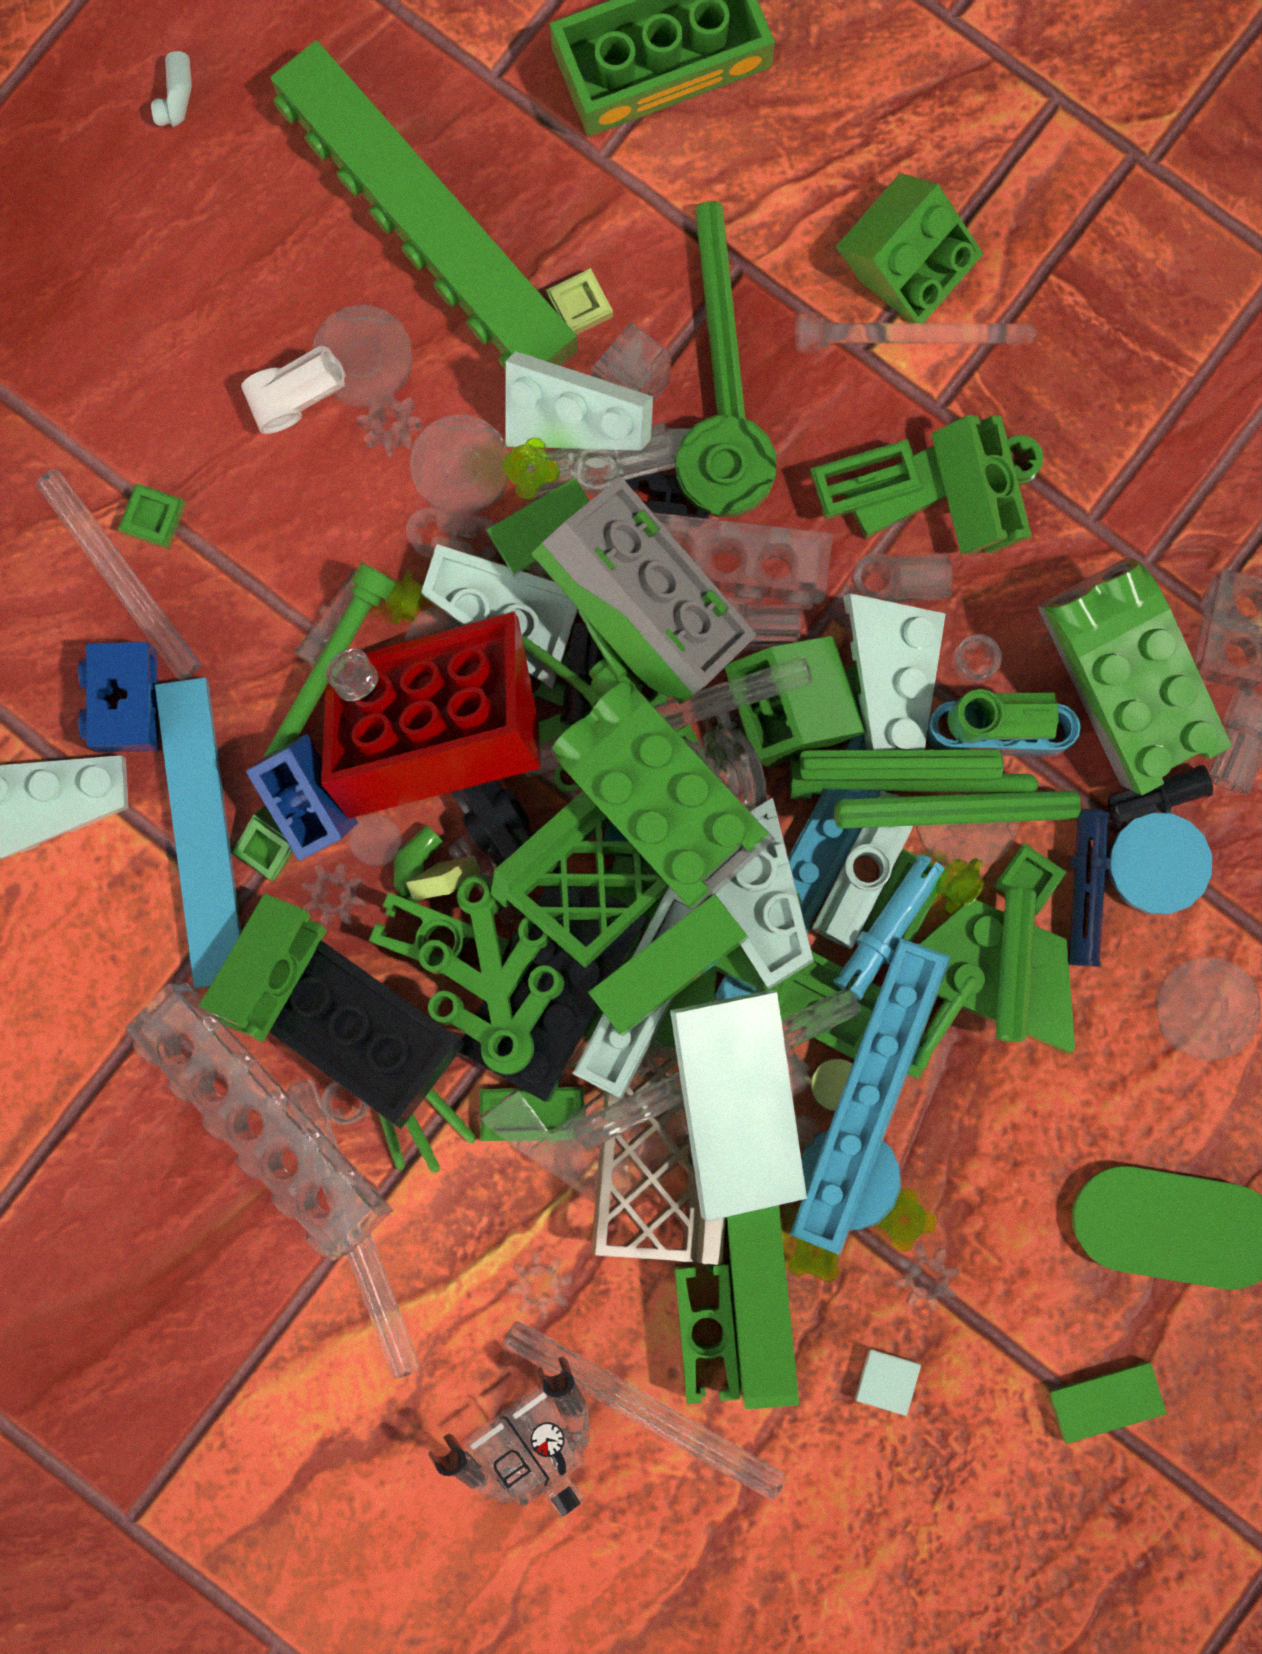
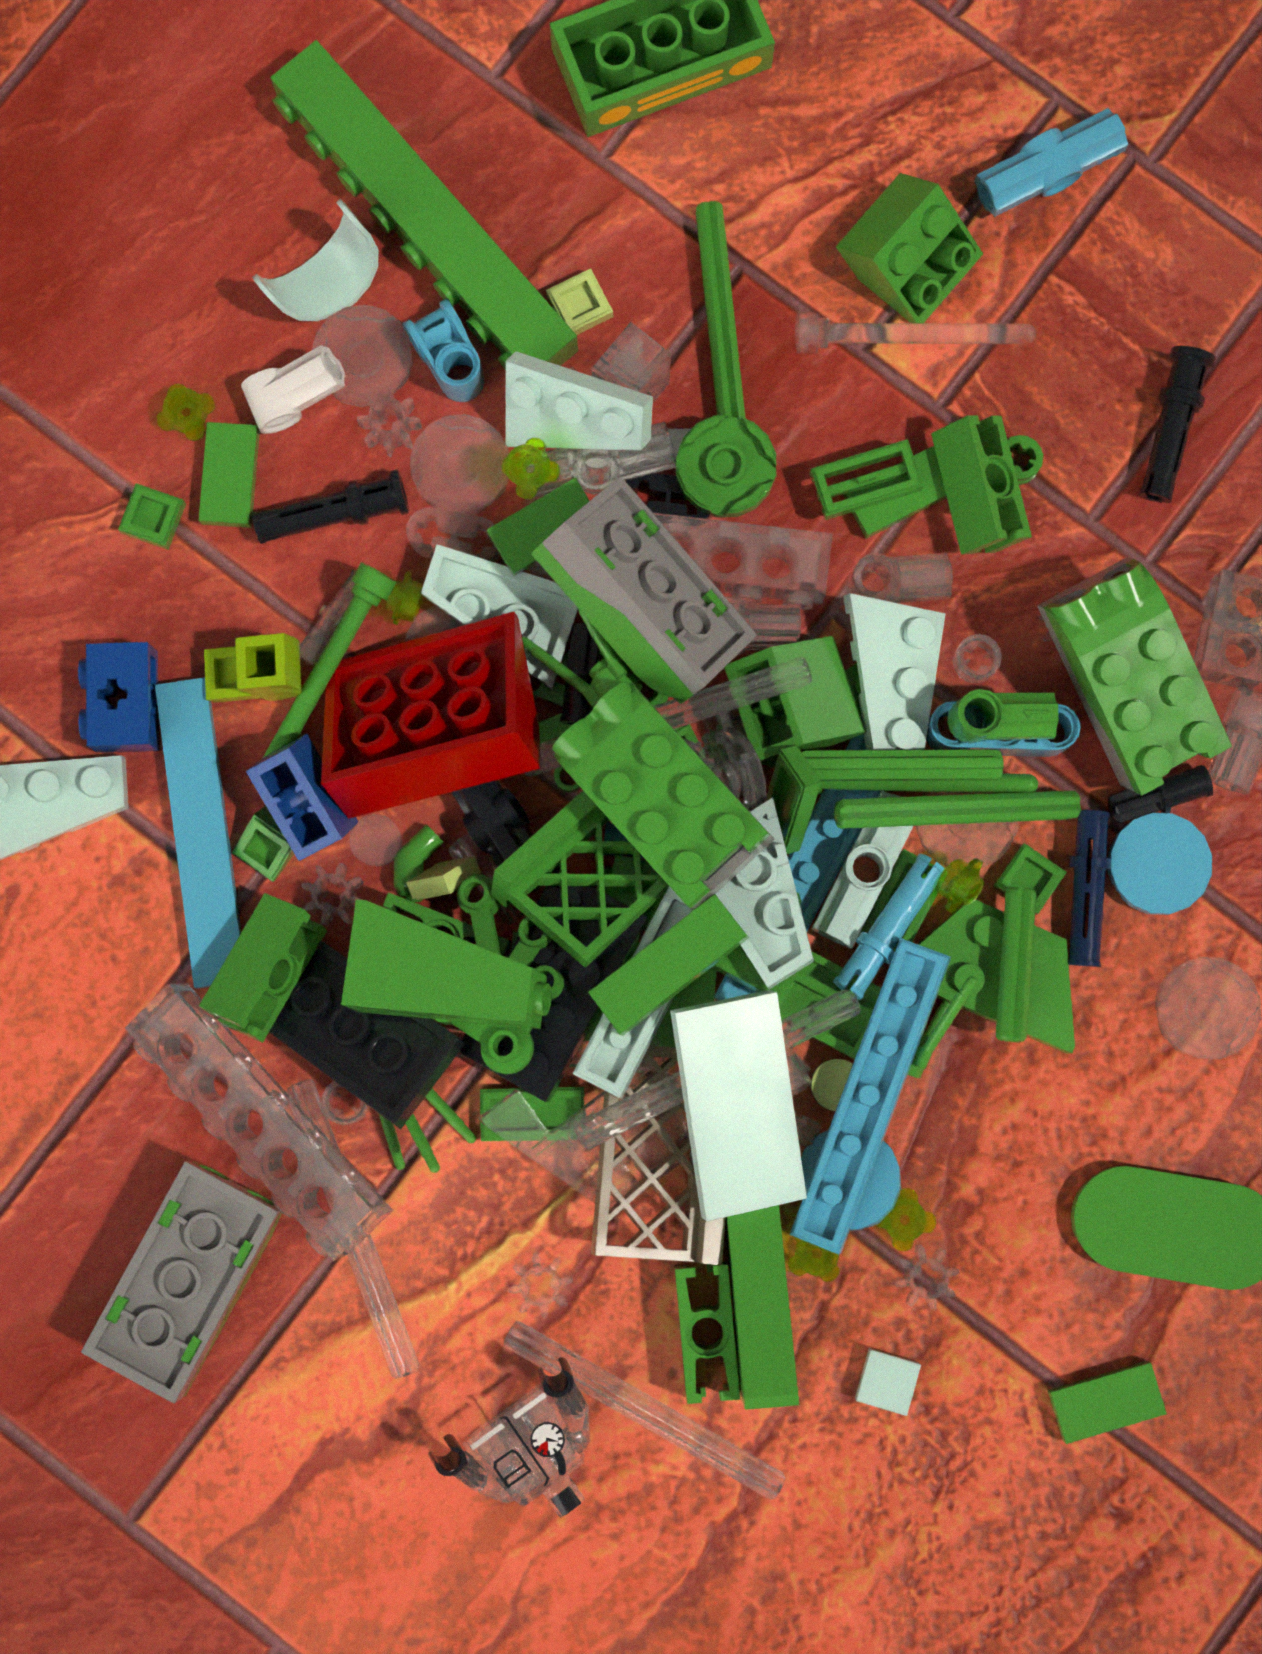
(118, 574): clear axle -> none
(179, 85): light aqua arm -> none
(179, 398): none -> clear neon green plate
(183, 1281): none -> light grey piece
(229, 475): none -> bright green tile
(254, 669): none -> lime brick
(330, 278): none -> light aqua piece
(351, 675): clear bush -> none
(354, 503): none -> black pin
(429, 974): none -> bright green slope
(442, 346): none -> medium azure piece
(794, 793): none -> bright green tile
(1051, 162): none -> medium azure piece
(1179, 403): none -> black pin

